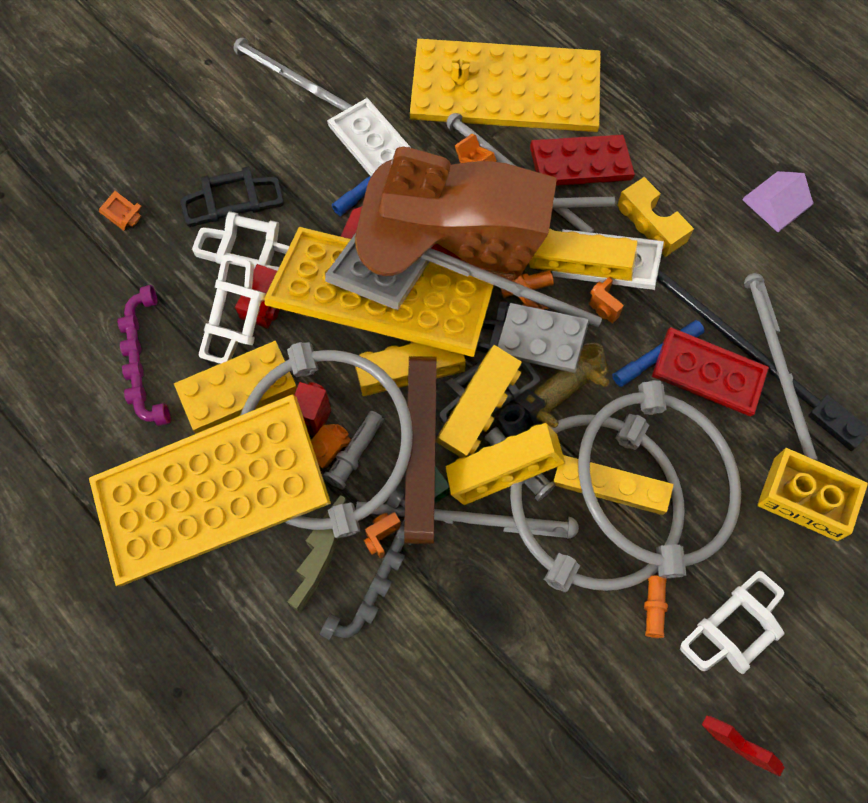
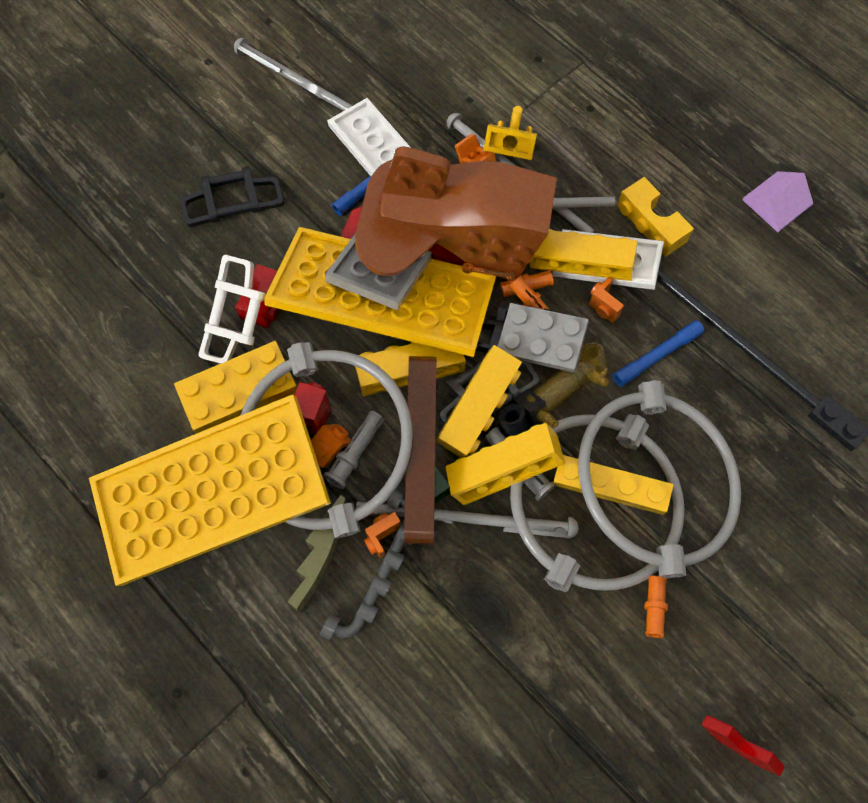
(121, 211): orange bracket -> none
(134, 371): magenta bar -> none
(229, 235): white bar -> none
(506, 85): yellow plate -> none
(511, 140): none -> yellow piece
(517, 289): light grey bar -> none
(583, 159): red plate -> none
(708, 627): white bar -> none
(710, 371): red tile -> none
(756, 284): light grey bar -> none
(812, 494): yellow brick -> none

